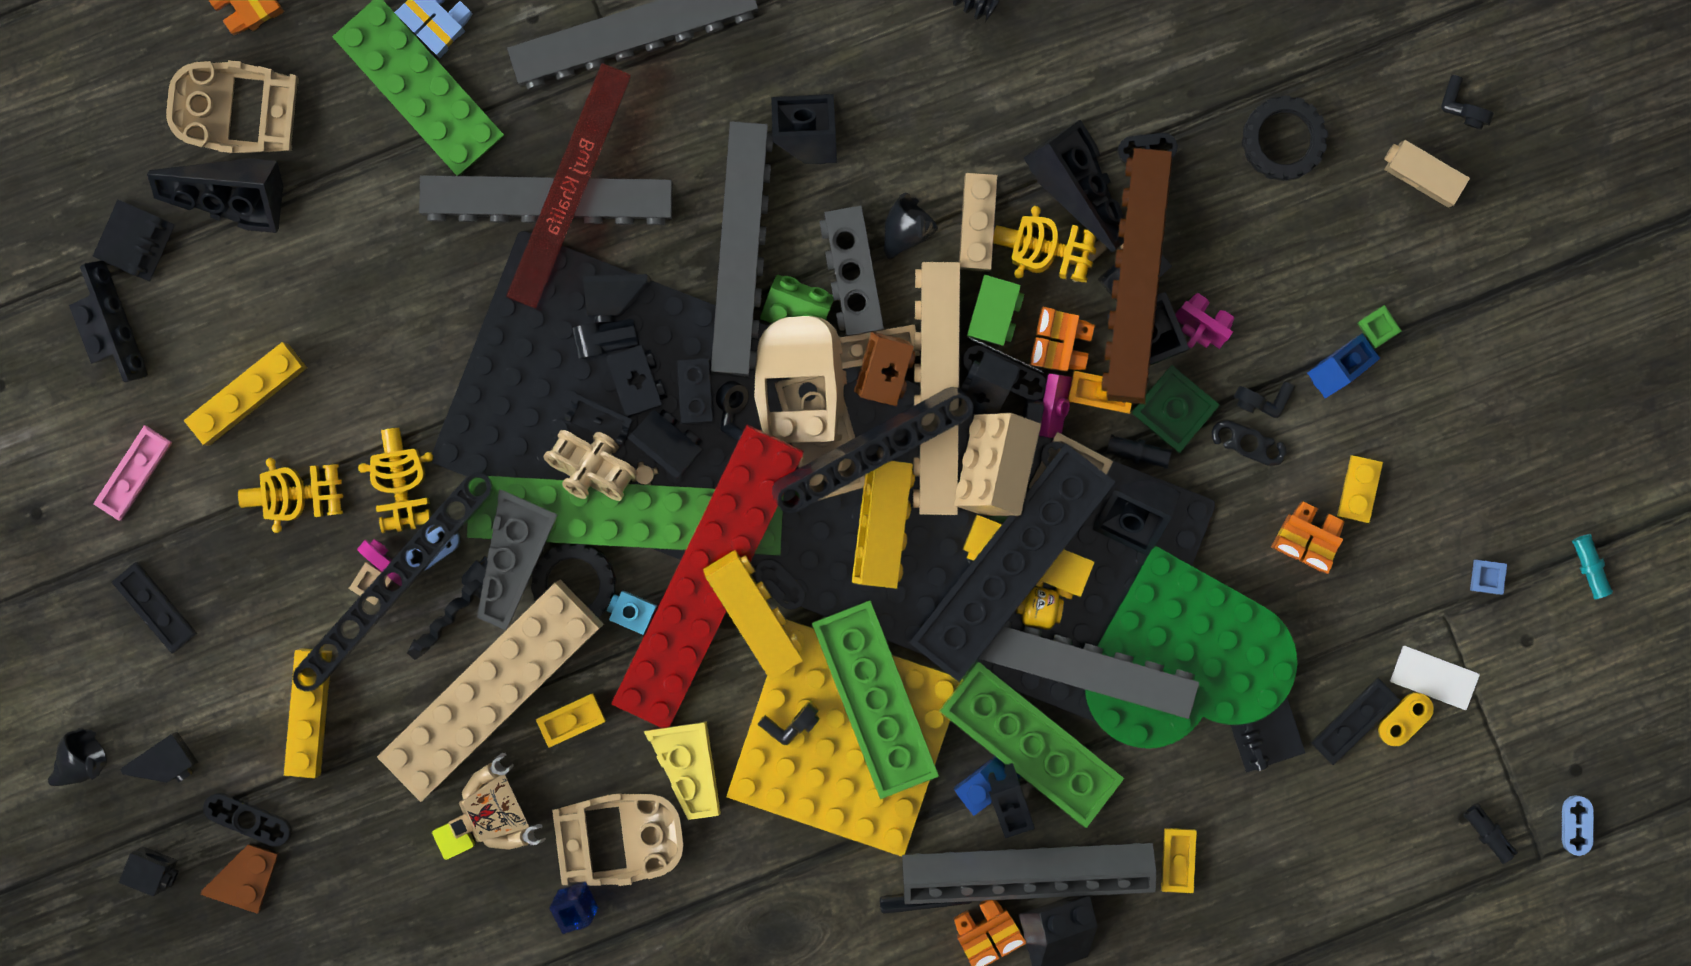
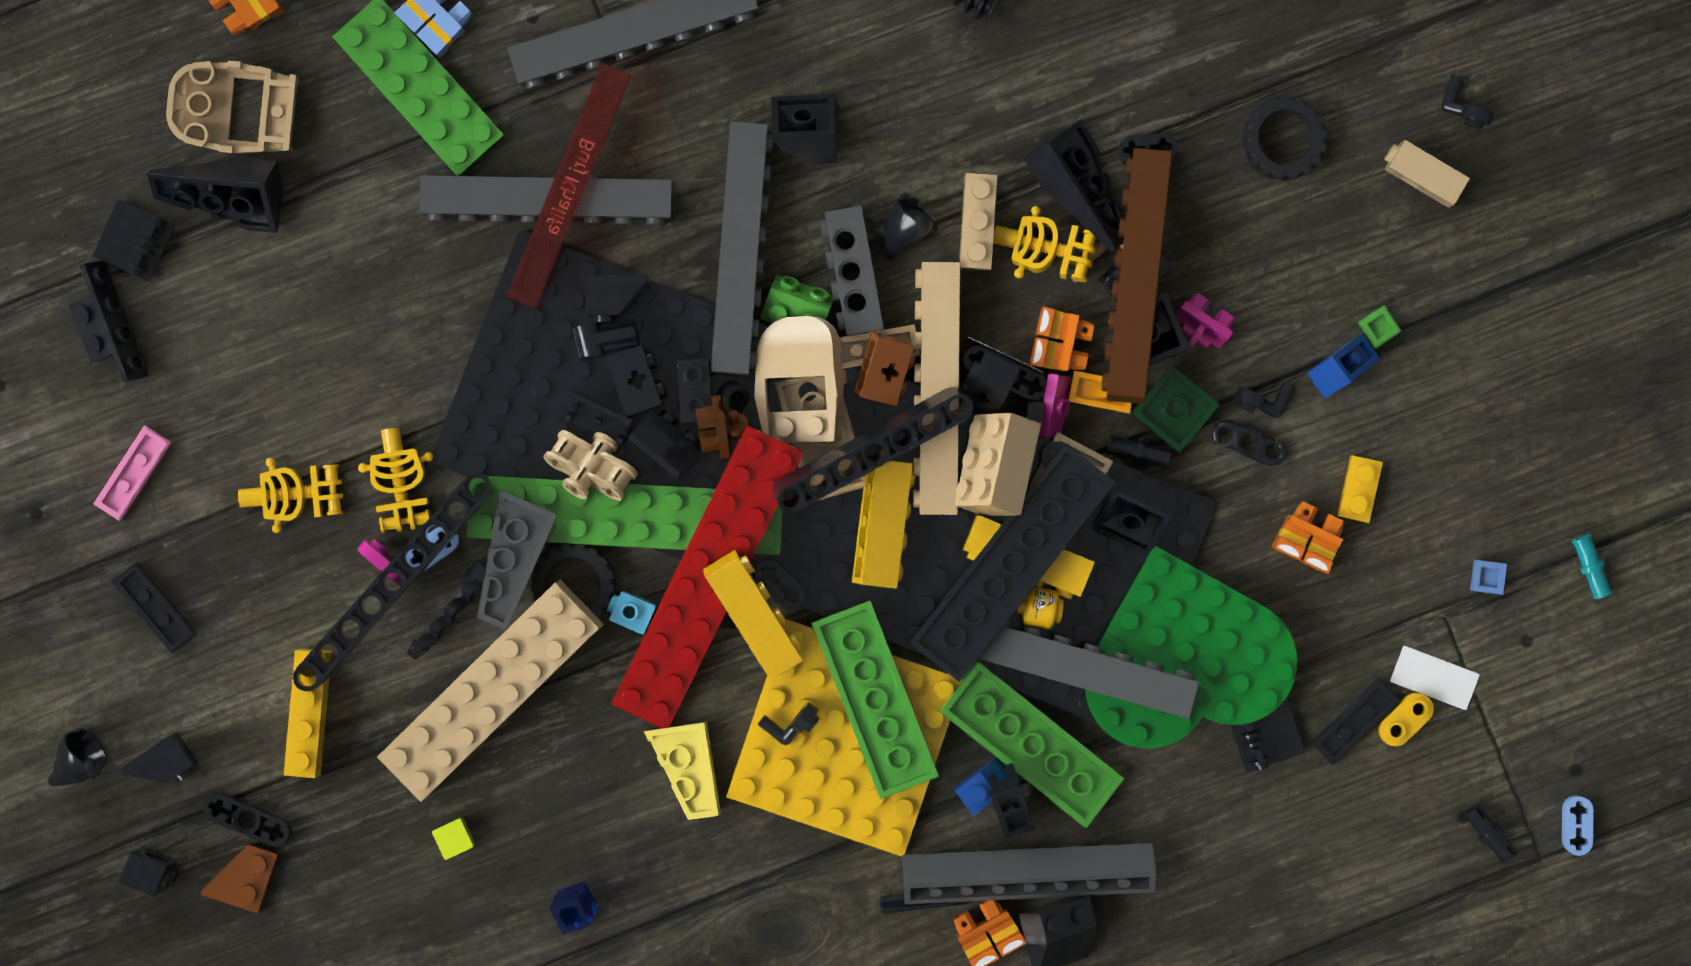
(245, 394): yellow brick -> none
(365, 578): tan plate -> none
(493, 810): tan torso -> none
(570, 720): yellow plate -> none
(645, 474): tan piece -> none
(649, 836): tan slope -> none
(730, 425): none -> reddish brown hips
(994, 311): bright green brick -> none
(1178, 860): yellow plate -> none

